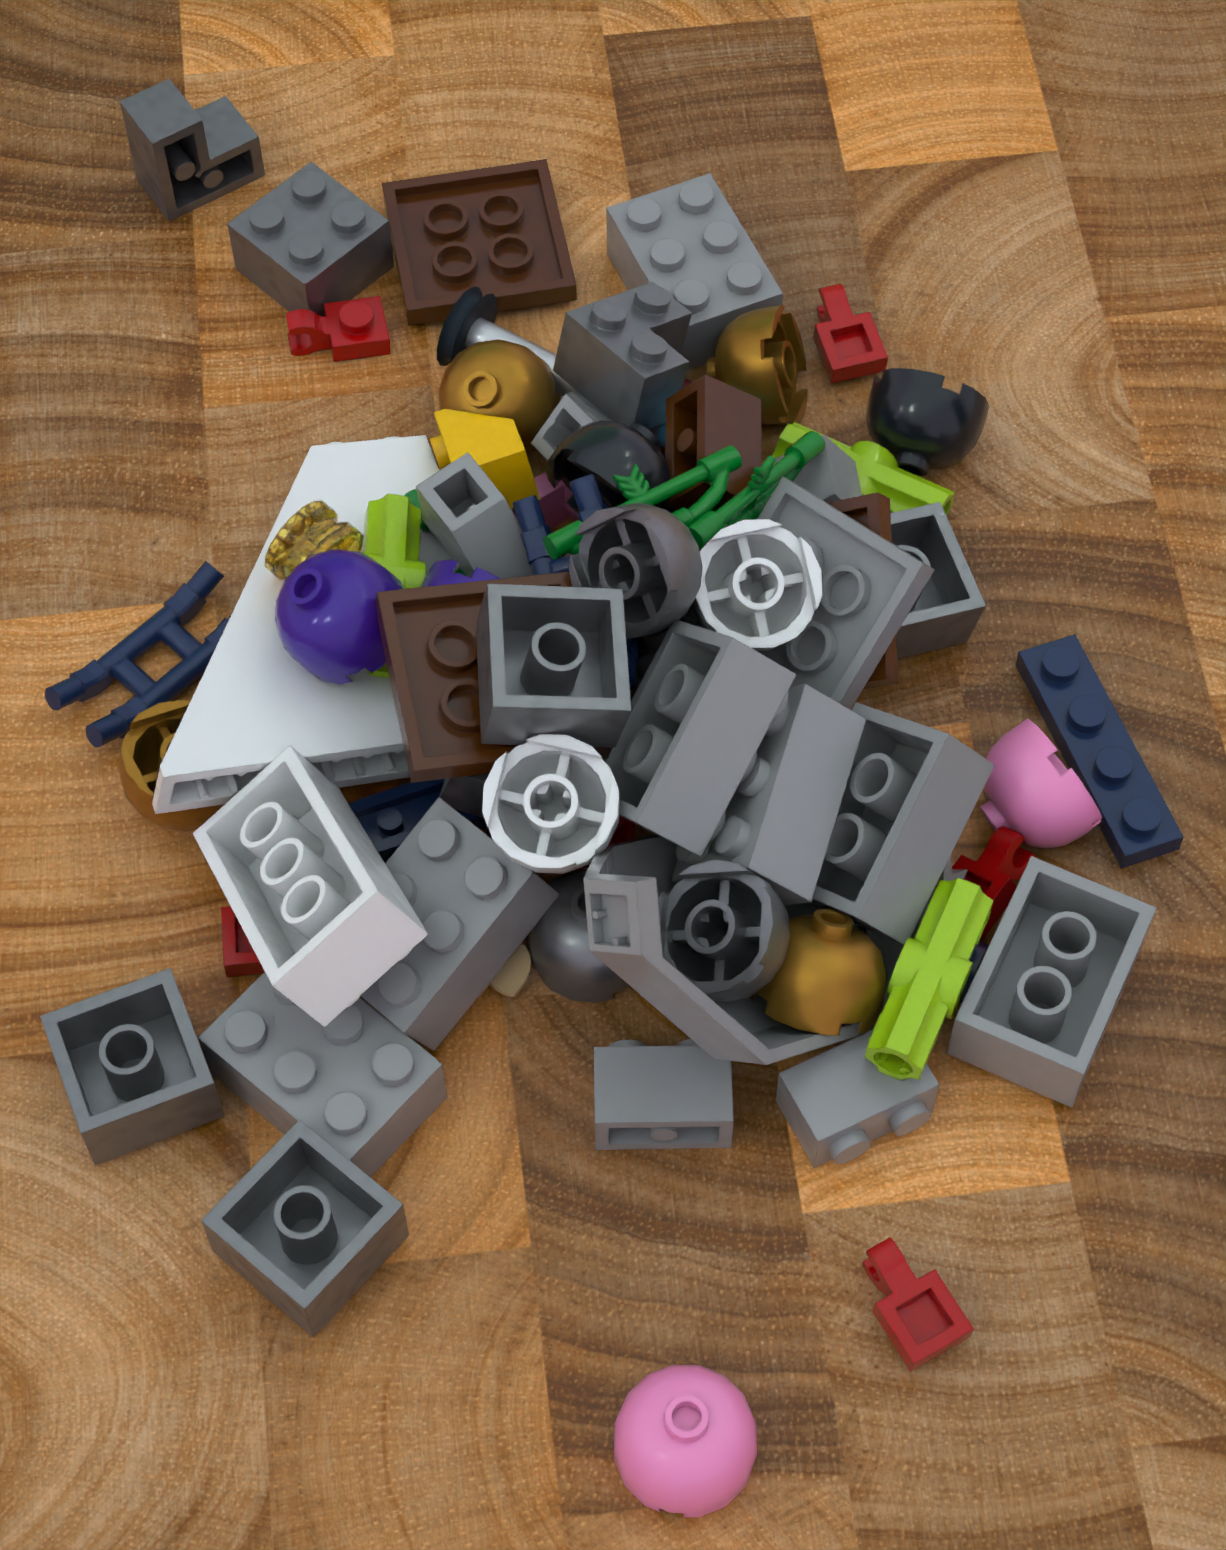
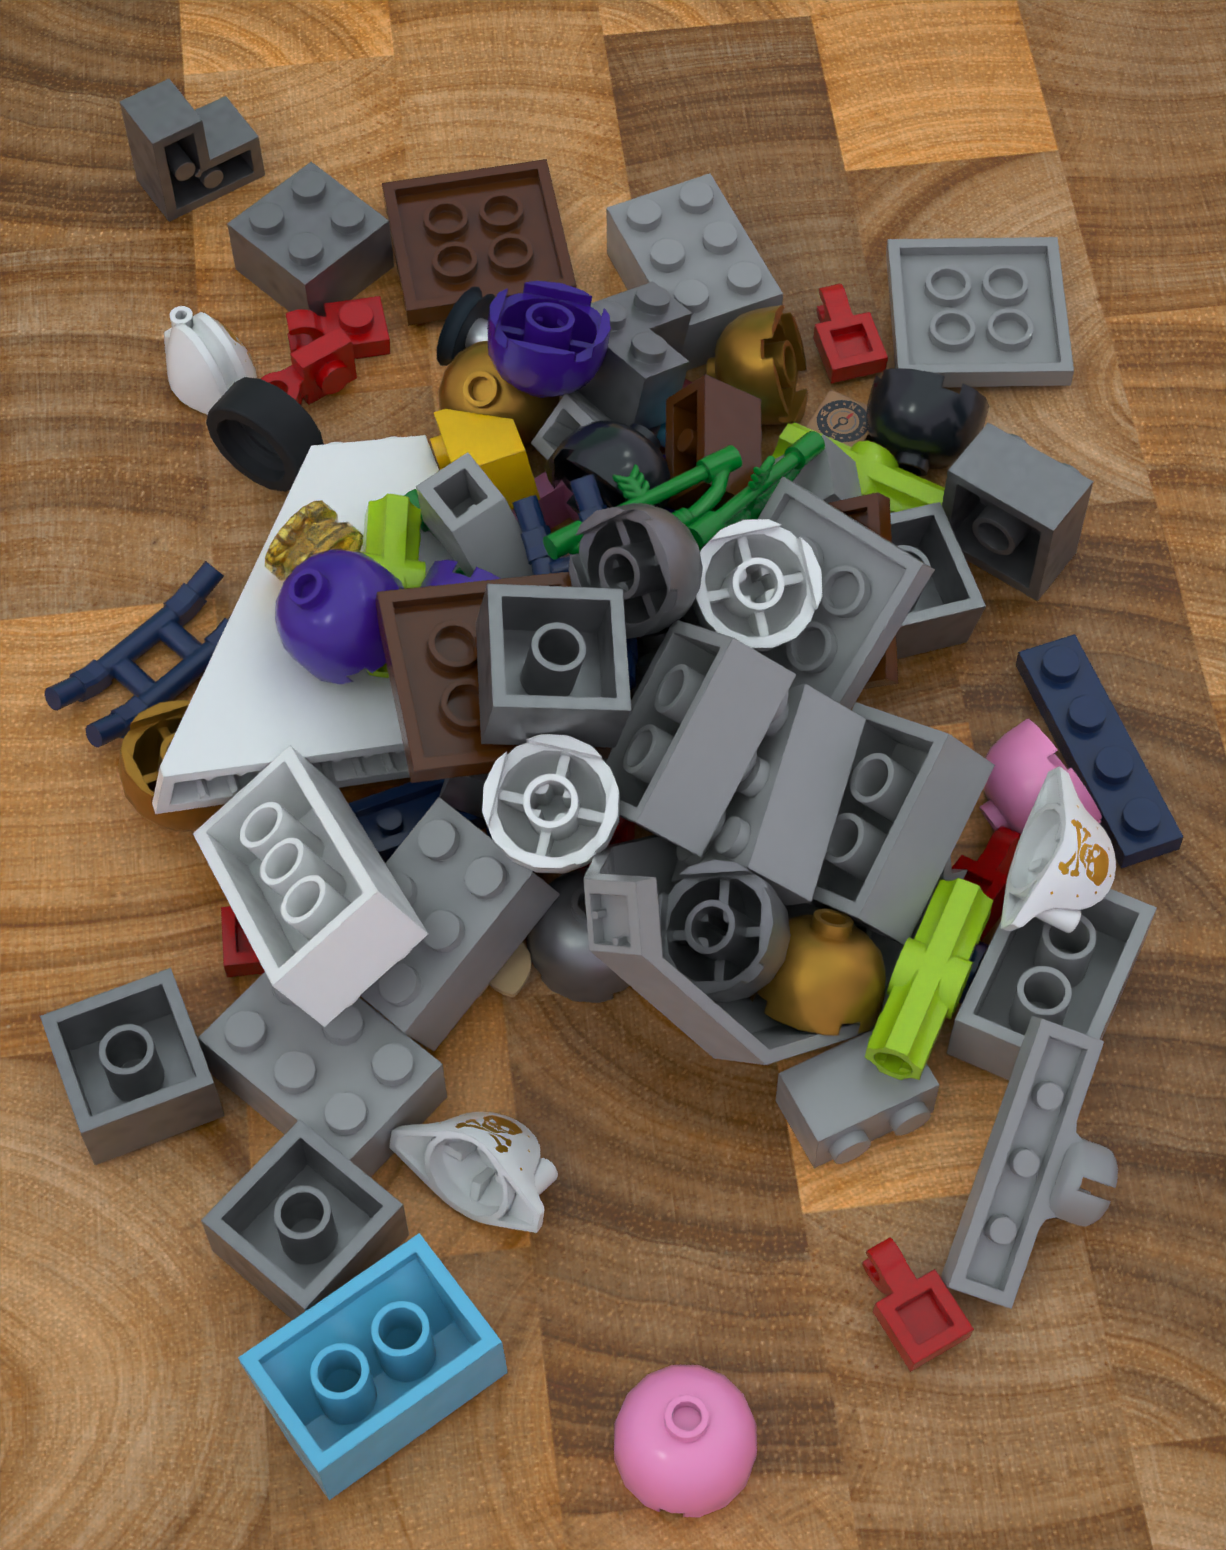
(203, 358): none -> white hat
(262, 432): none -> black tyre
(317, 368): none -> red plate
(375, 1365): none -> medium azure slope
(480, 1167): none -> white hat
(547, 338): none -> dark purple cylinder
(661, 1097): light grey brick -> none
(841, 419): none -> tile
(980, 310): none -> light grey plate
(1015, 510): none -> flat silver brick
(1031, 1165): none -> light grey plate
(1059, 861): none -> white hat

